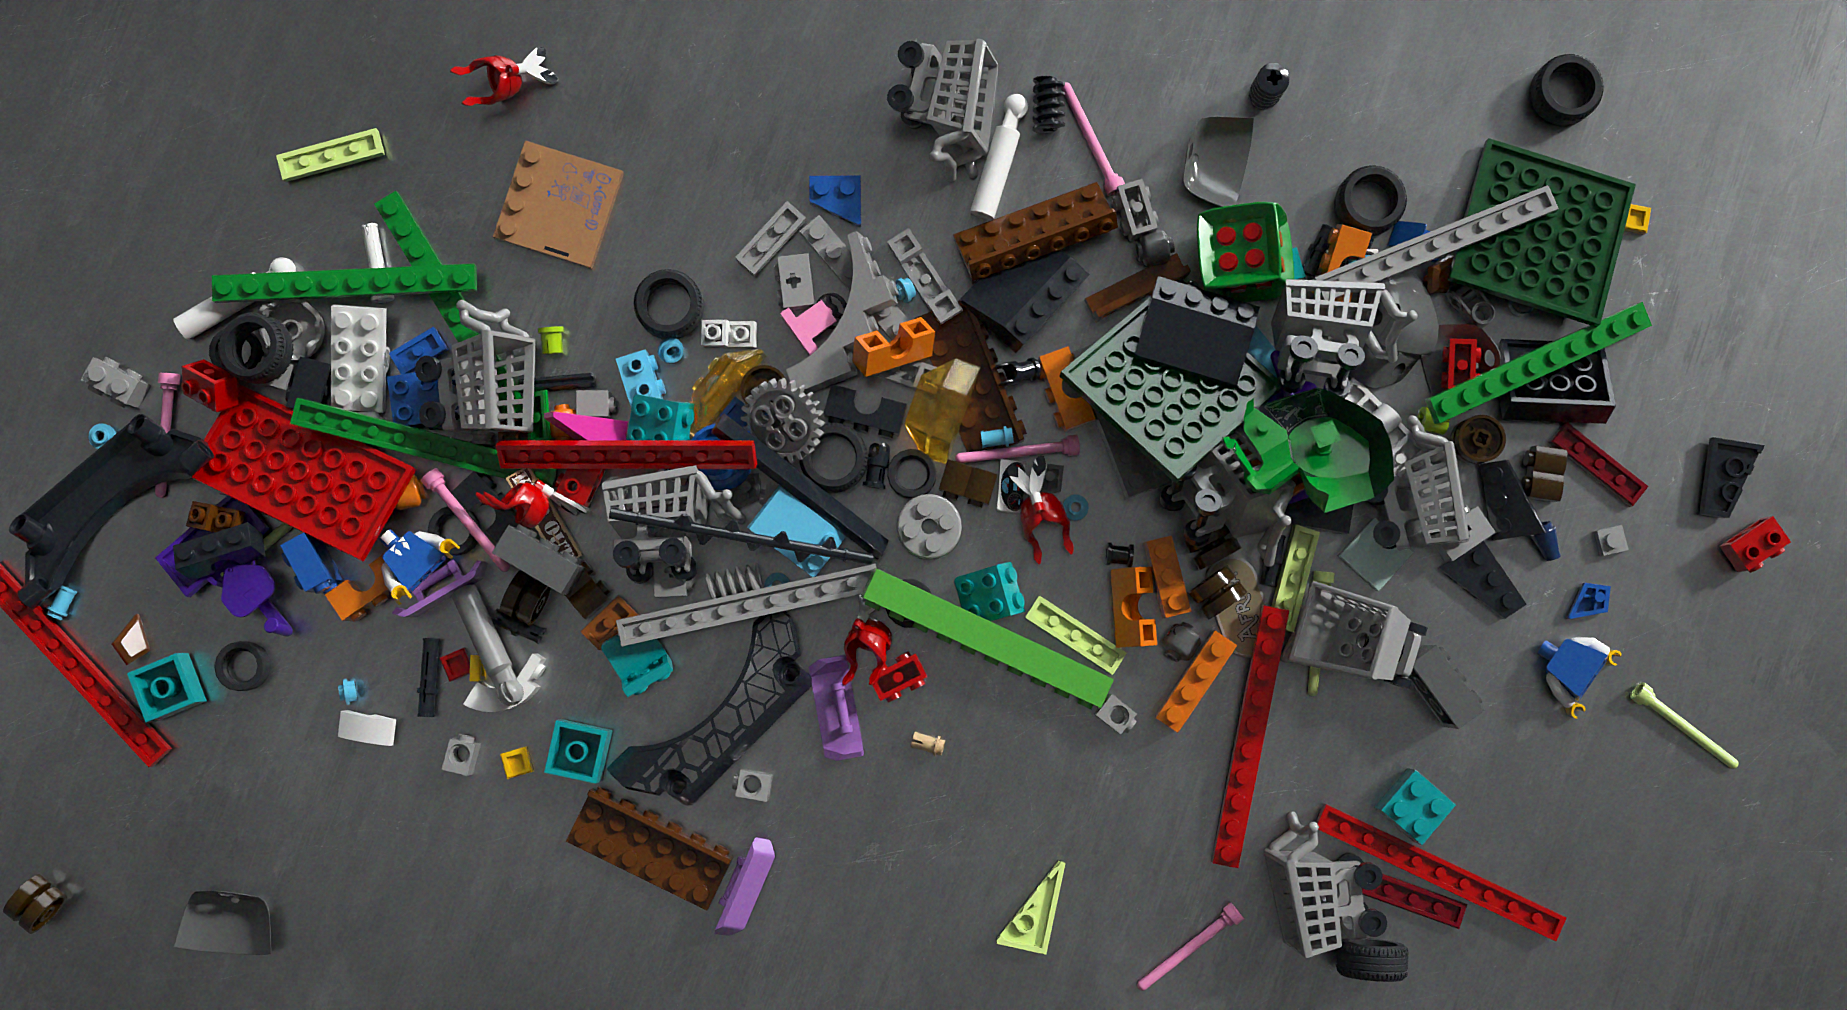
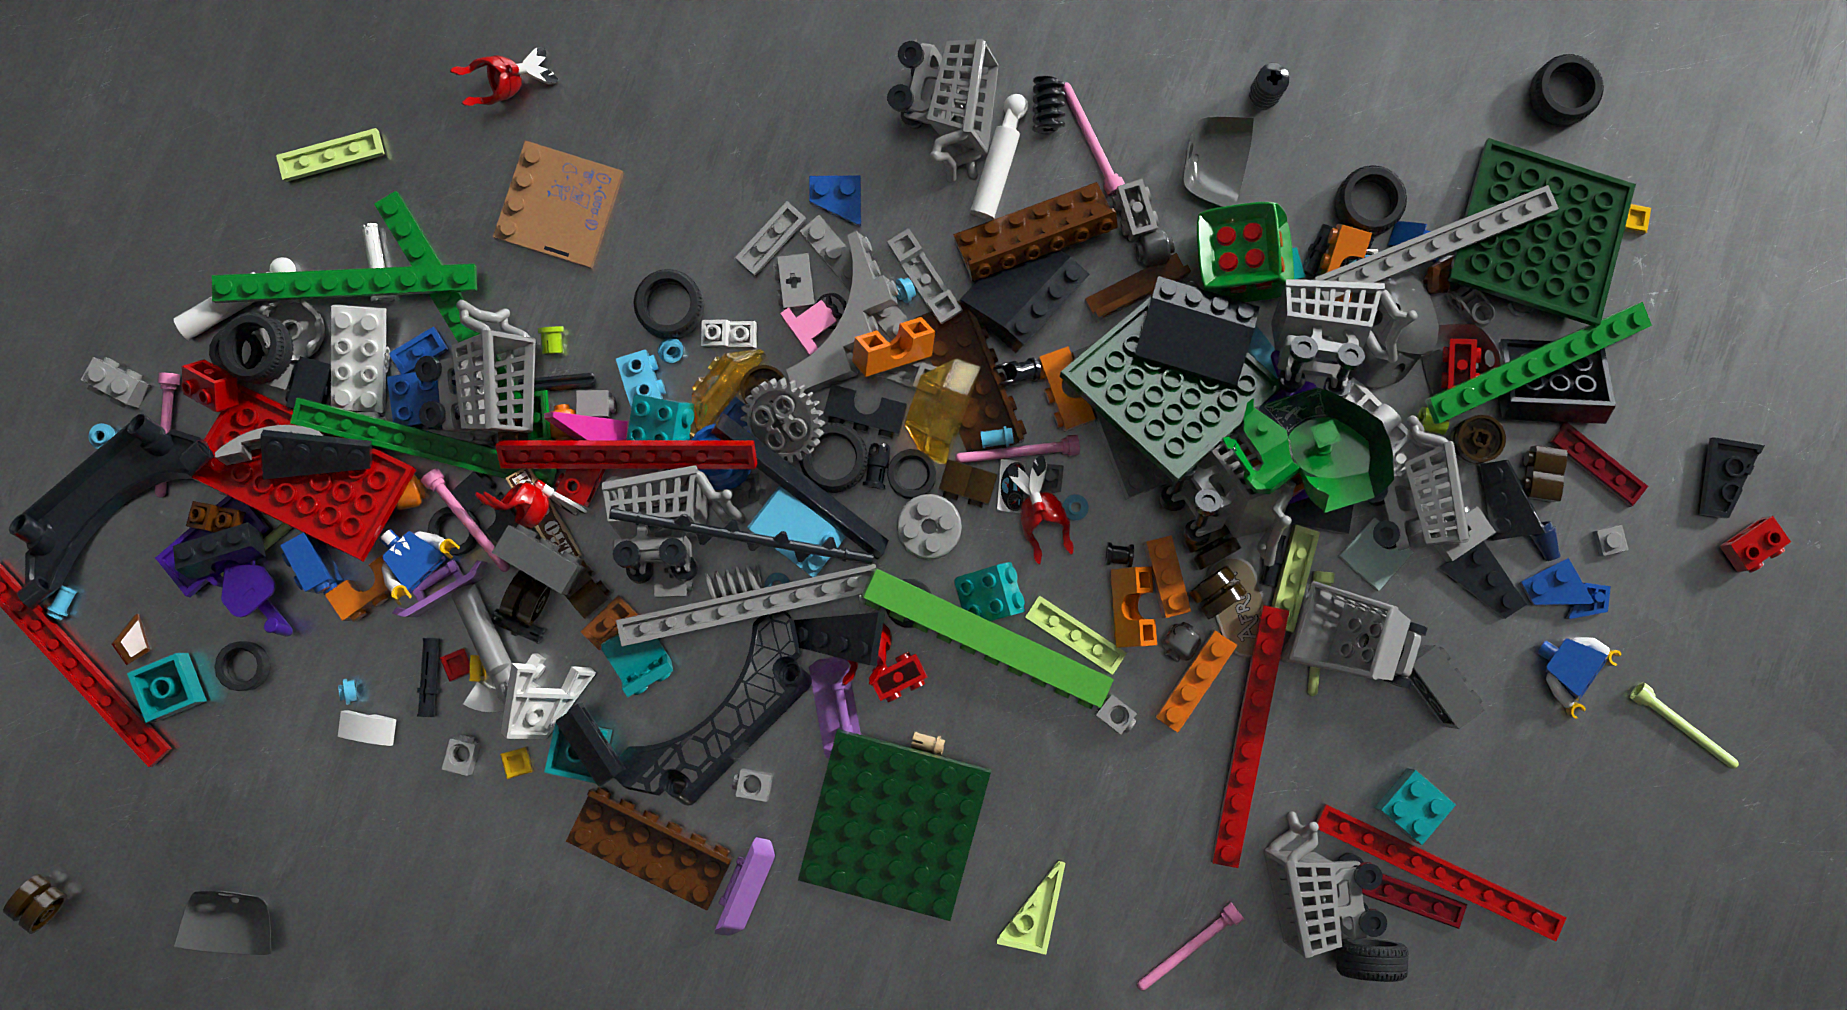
(240, 448): none -> light grey slope
(306, 454): none -> black wing
(533, 711): none -> white wing
(590, 744): none -> black panel
(845, 636): none -> black wing
(894, 824): none -> dark green plate
(1557, 586): none -> blue wing

